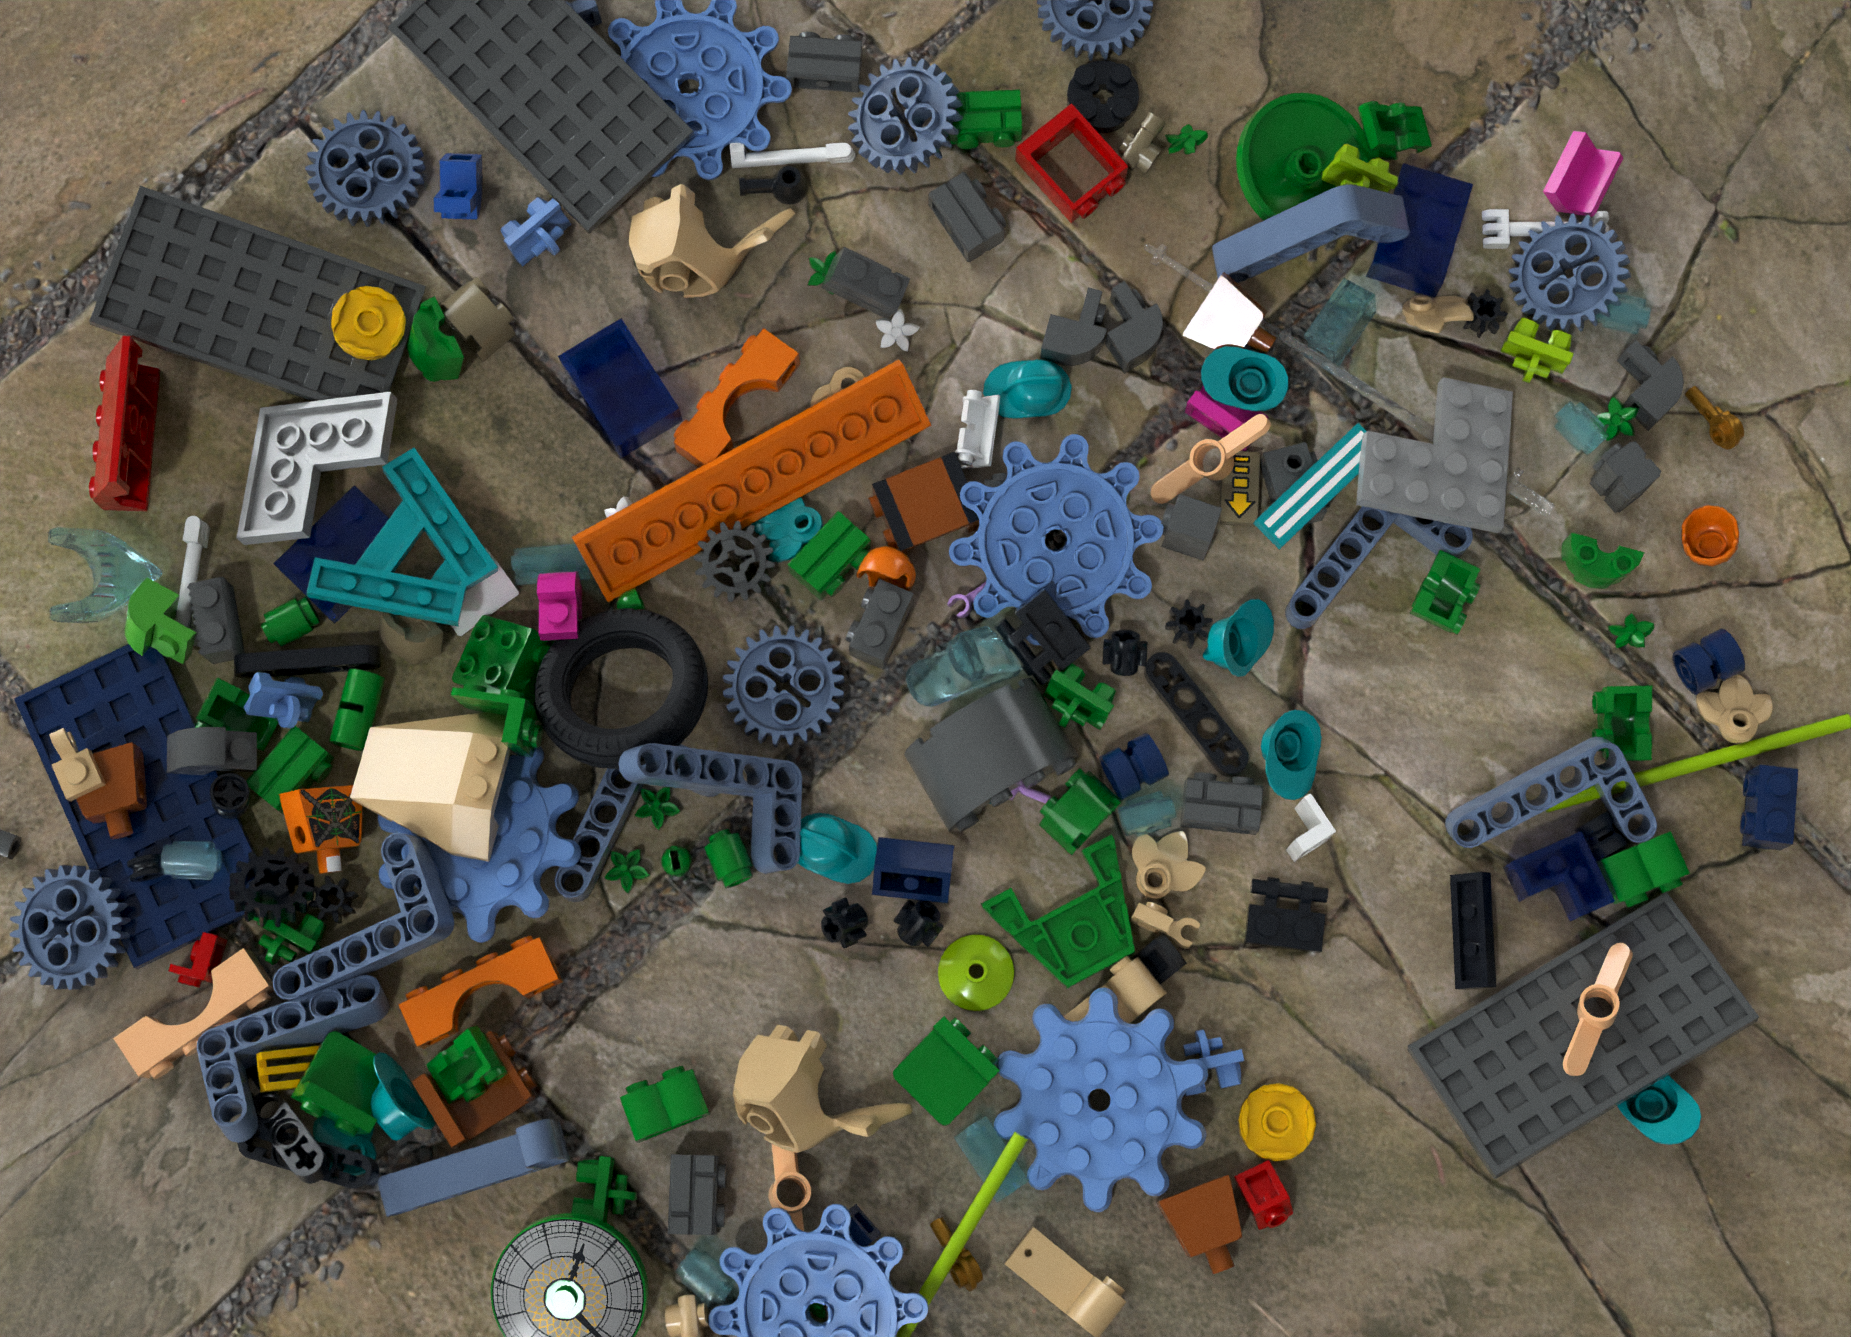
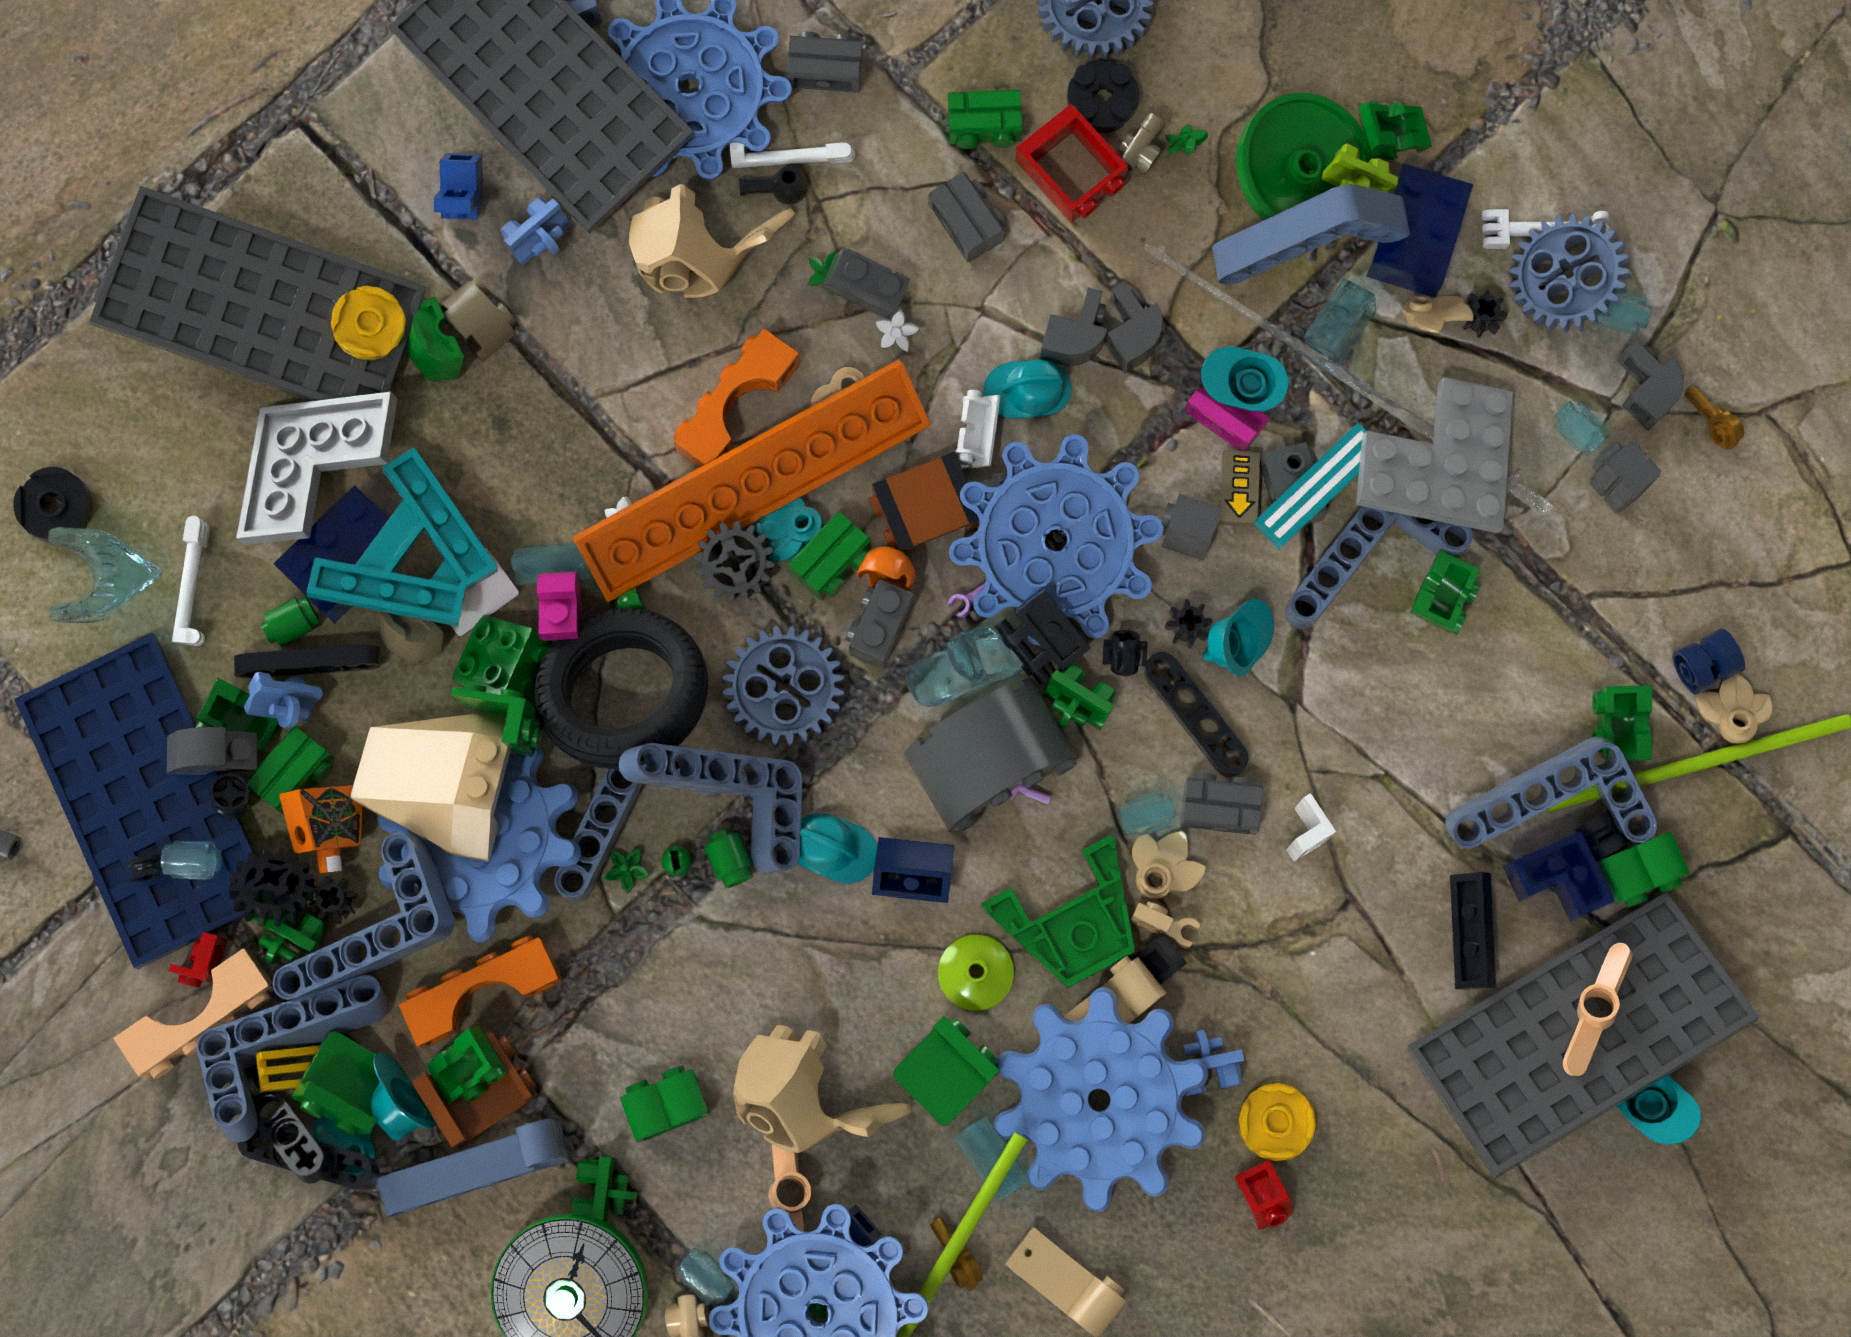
(38, 491): none -> black plate
(77, 770): tan plate -> none
(85, 954): sand blue gear -> none
(123, 793): dark orange torso -> none
(125, 431): red piece -> none
(153, 625): bright green brick -> none
(216, 619): dark grey brick -> none
(349, 143): sand blue gear -> none
(357, 709): green pin -> none
(620, 388): clear blue piece -> none
(657, 806): green plant -> none
(695, 1193): dark grey brick -> none
(844, 922): black gear -> none
(918, 923): black gear -> none
(933, 99): sand blue gear -> none
(1078, 811): green cylinder -> none
(1134, 766): dark blue wheel -> none
(1193, 471): light nougat piece -> none
(1205, 1221): dark orange torso -> none
(1230, 319): torso -> none
(1286, 927): black plate -> none
(1292, 753): teal piece -> none
(1534, 355): lime hips -> none
(1581, 176): dark pink panel -> none
(1594, 566): green cylinder -> none
(1618, 419): green plant -> none
(1632, 632): green plant -> none
(1710, 535): orange hair -> none
(1769, 807): dark blue brick -> none

